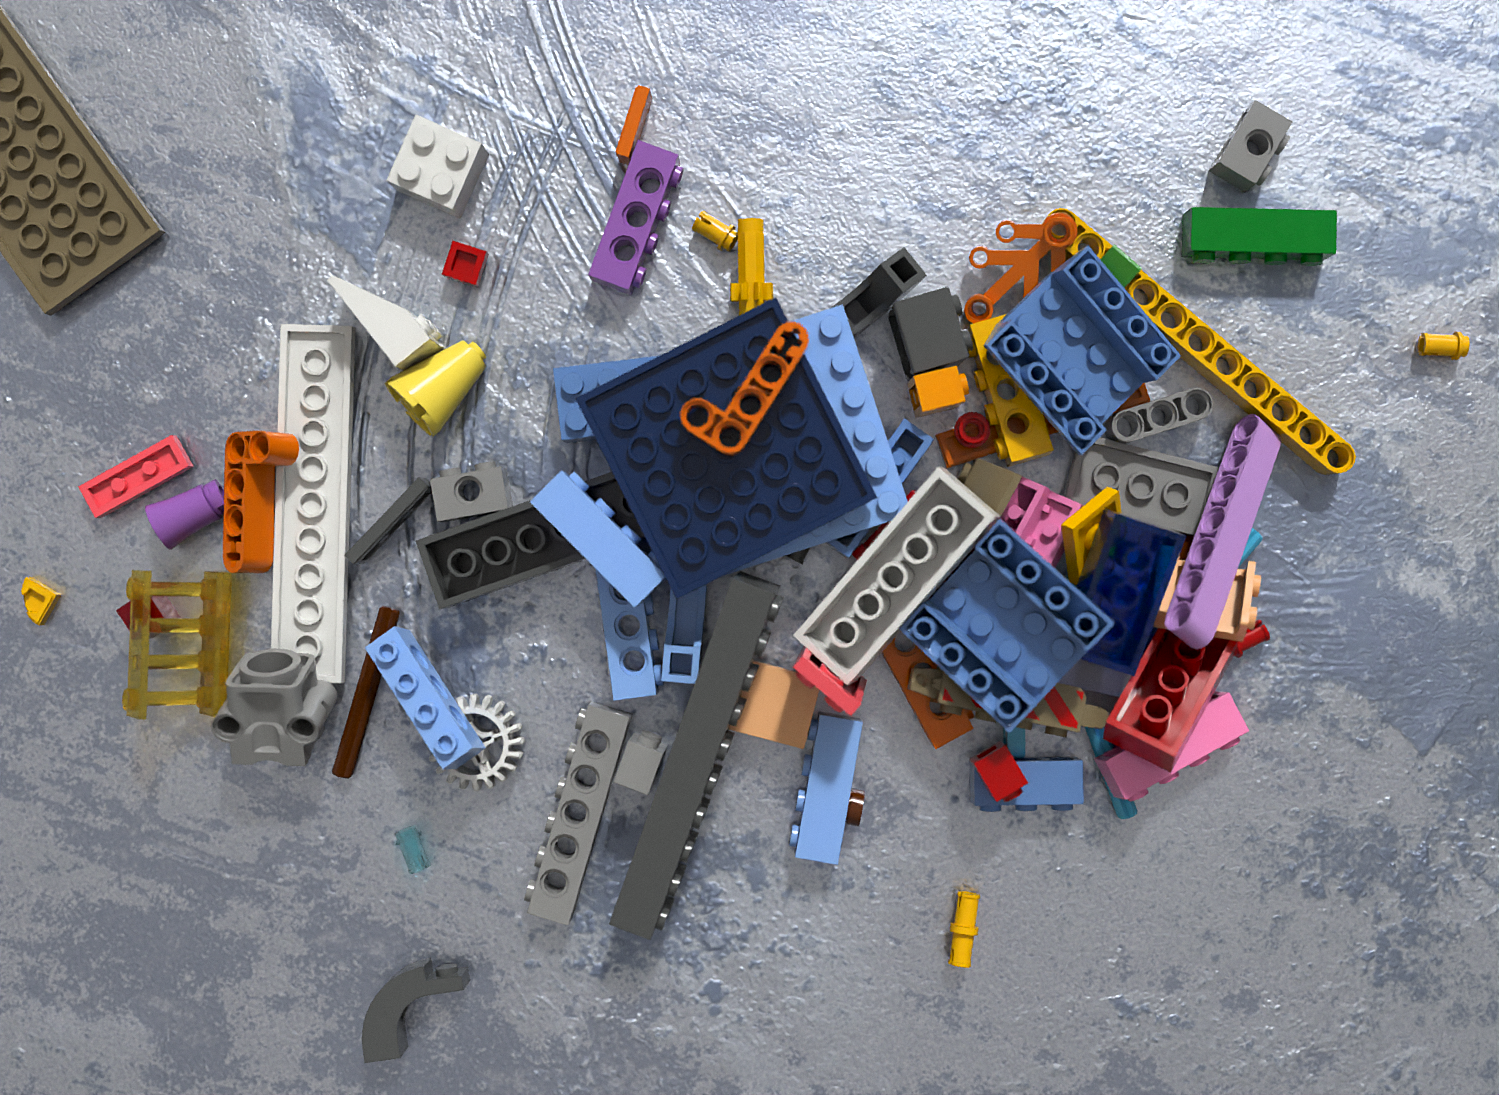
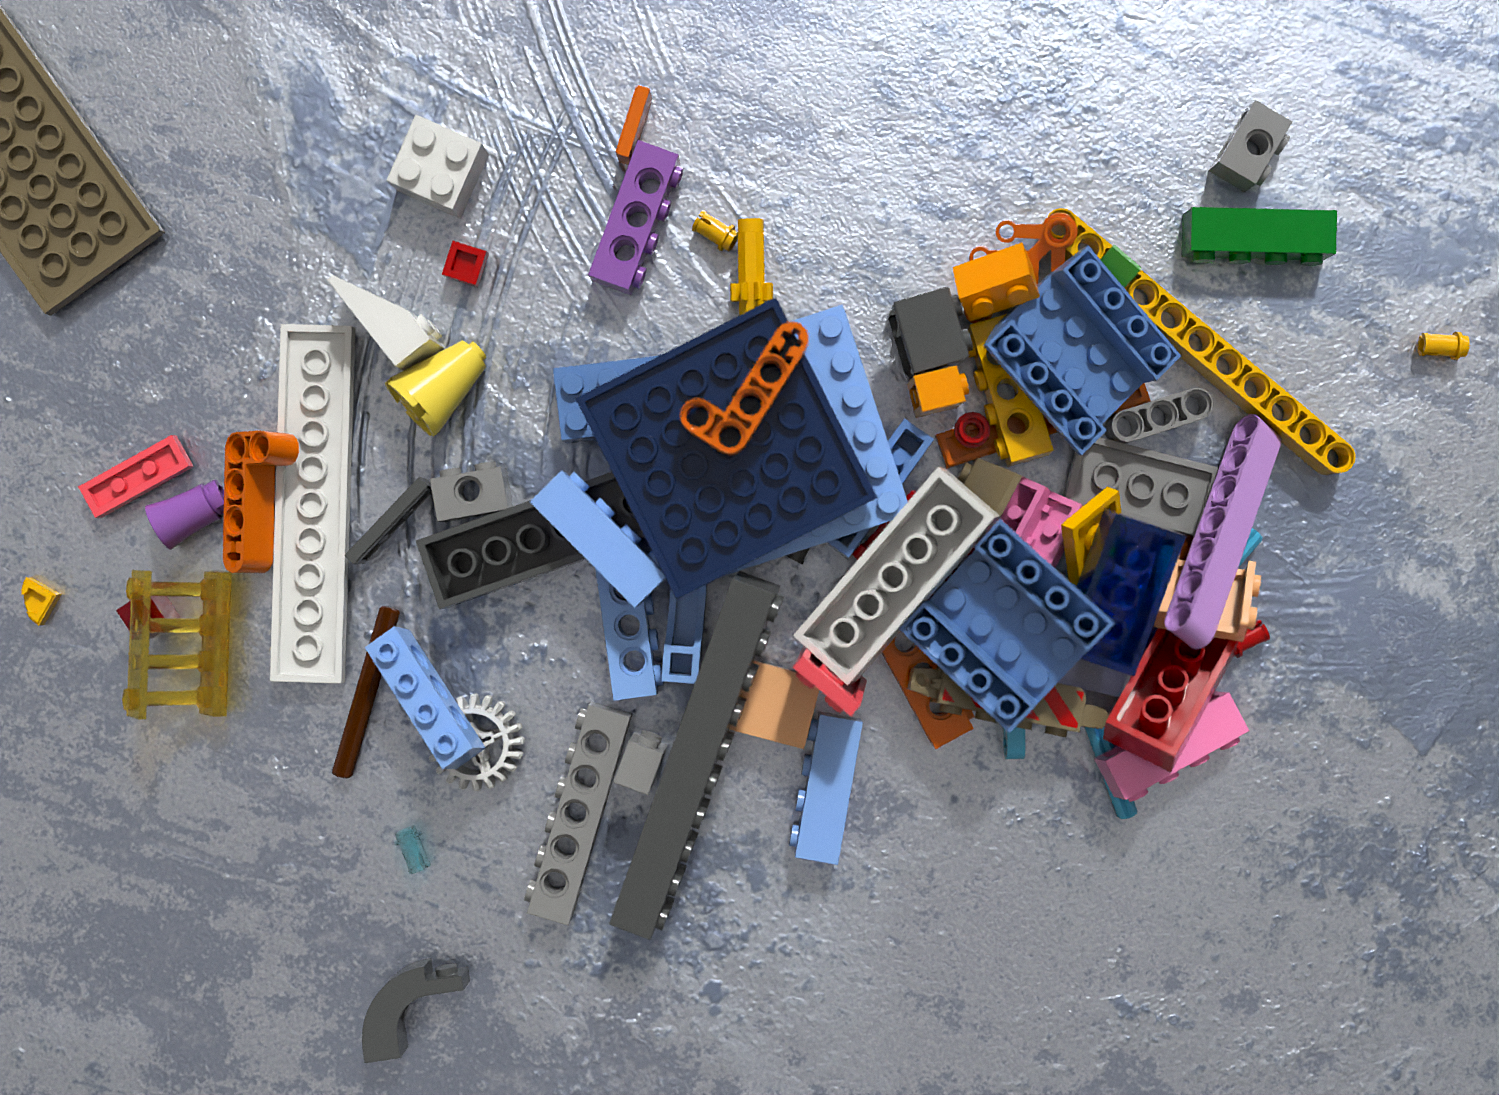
(274, 708): light grey piece -> none
(855, 807): reddish brown tile -> none
(880, 290): dark grey arch -> none
(964, 929): yellow pin -> none
(996, 282): none -> light orange brick
(999, 772): red brick -> none
(1050, 782): medium blue brick -> none

